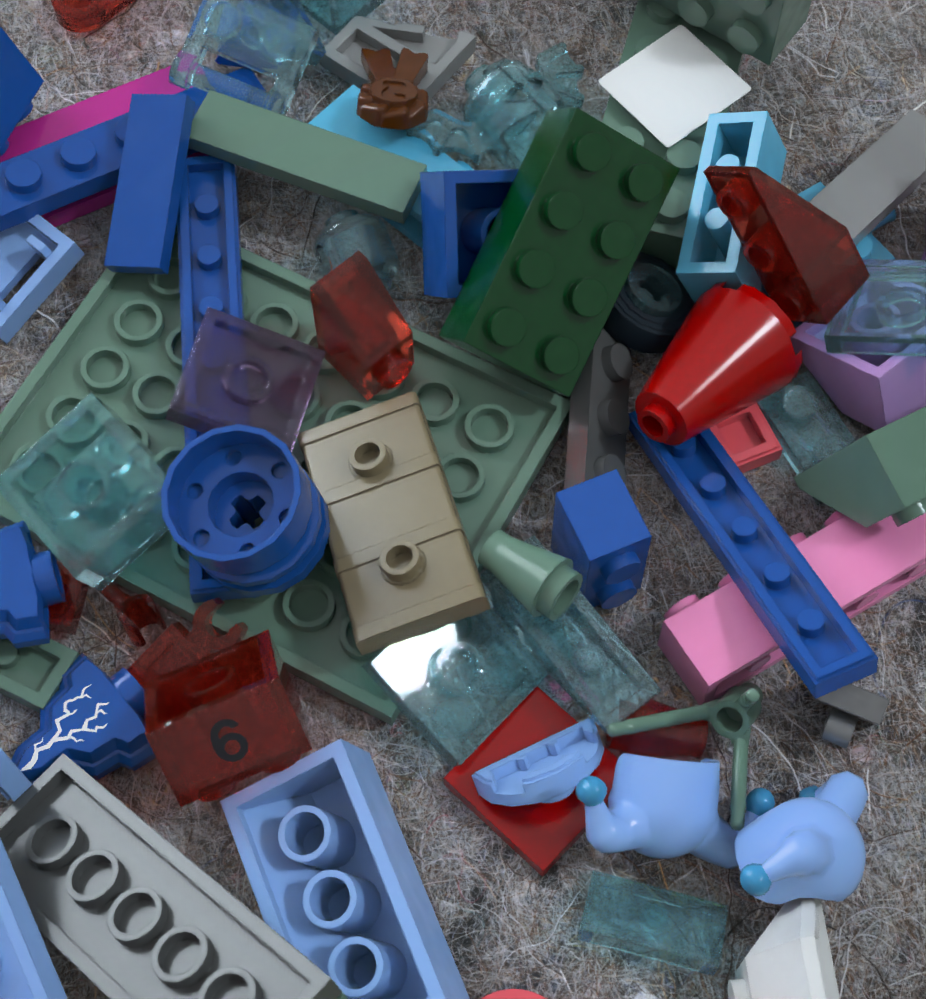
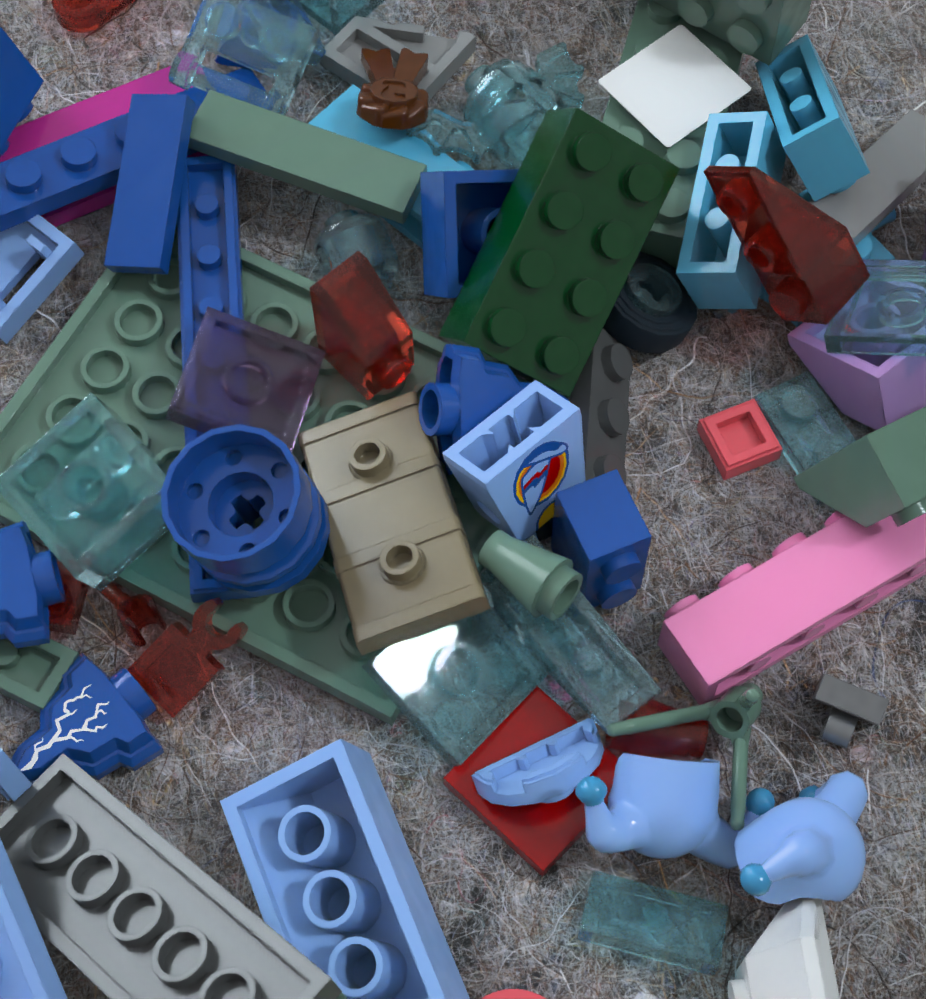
(225, 719): clear red brick -> none
(464, 394): none -> blue rock
(521, 460): none -> light blue torso
(718, 363): red cone -> none
(762, 561): blue tile -> none
(812, 120): none -> medium azure brick

